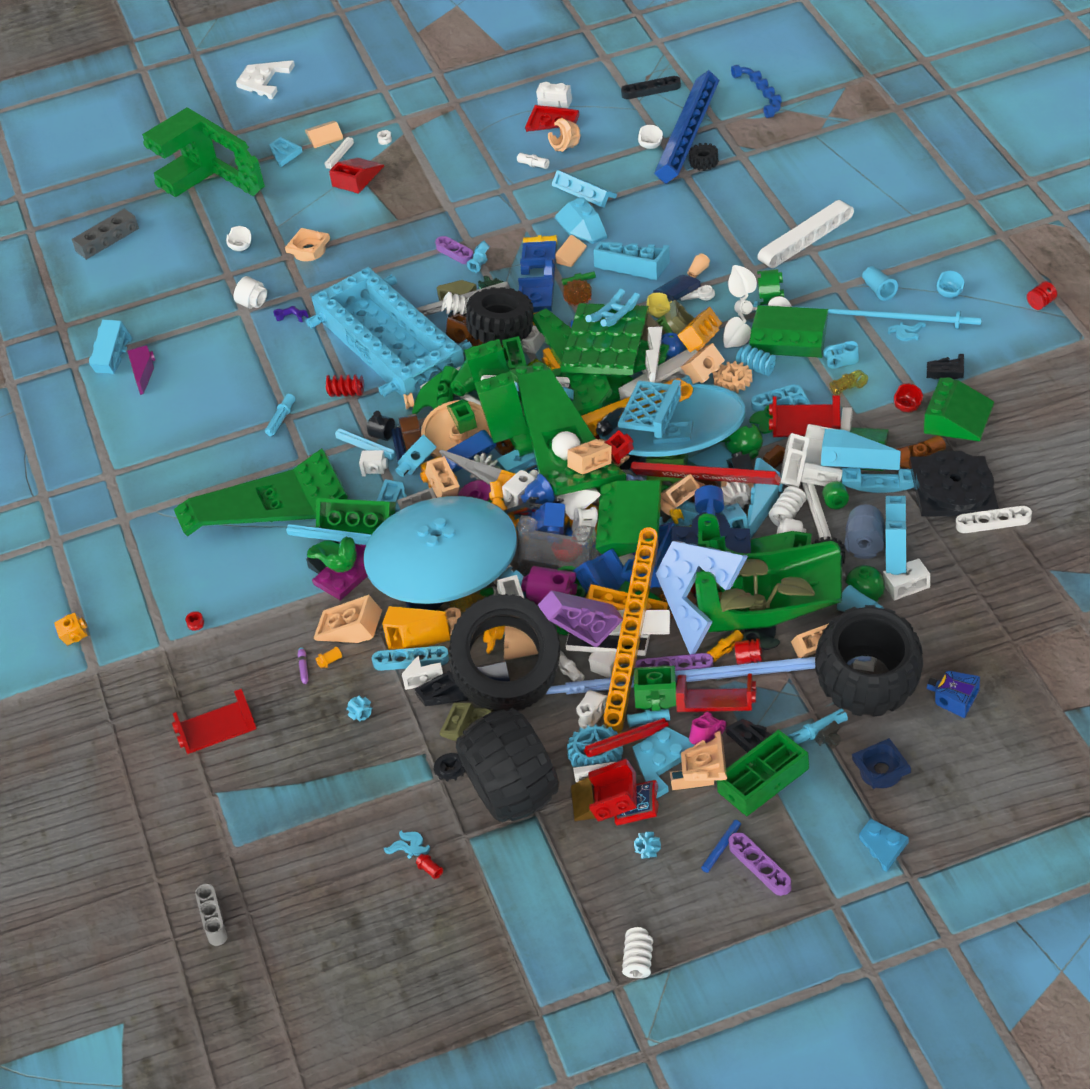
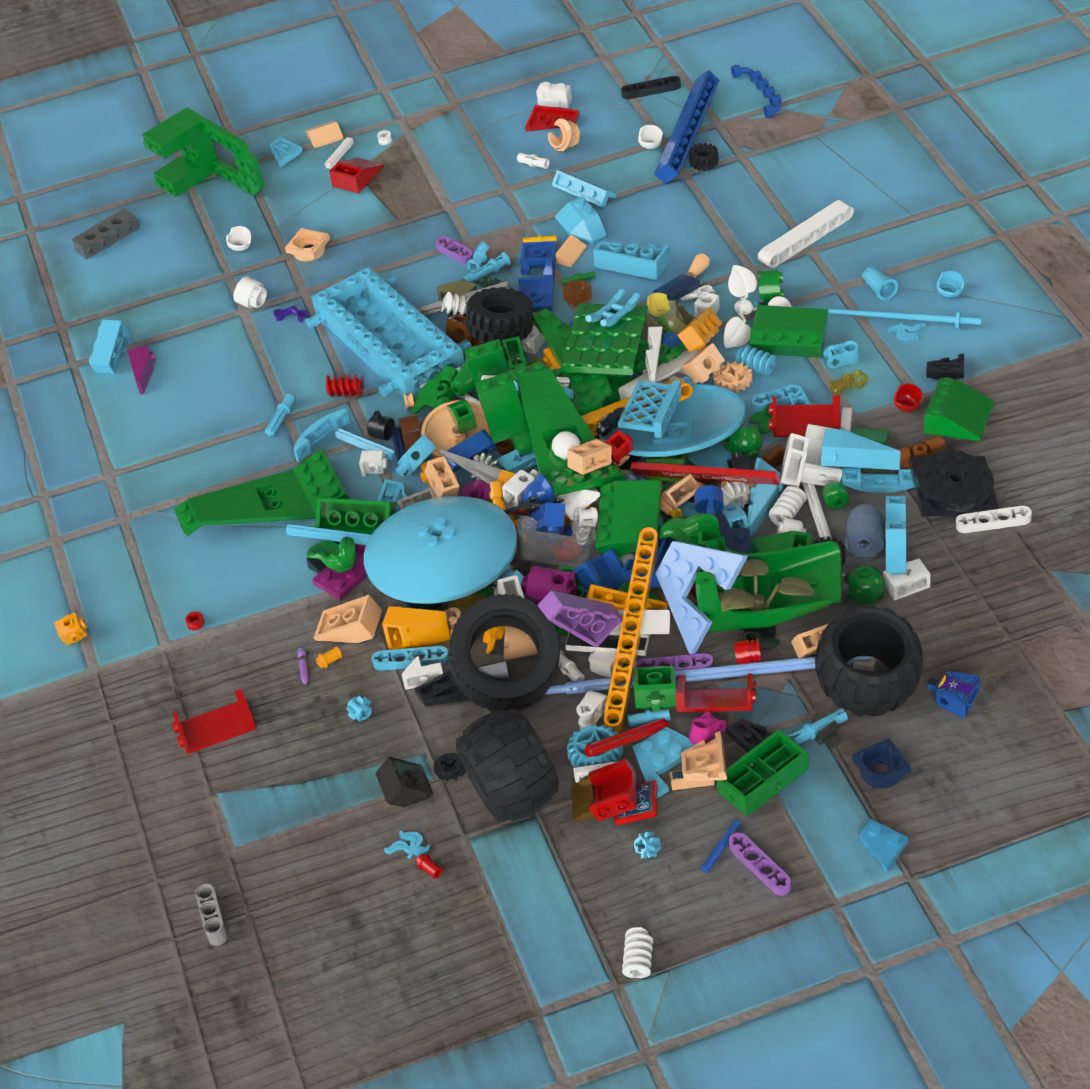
(257, 76): white wing -> none
(319, 430): none -> medium azure slope
(403, 782): none -> clear smoke slope
(460, 718): olive slope -> none
(492, 266): none -> medium azure pin
(674, 352): none -> green bar
(682, 529): none -> green piece
(706, 300): none -> white brick
(725, 645): light orange pin -> none
(853, 598): medium azure plant -> none
(1040, 297): red piece -> none

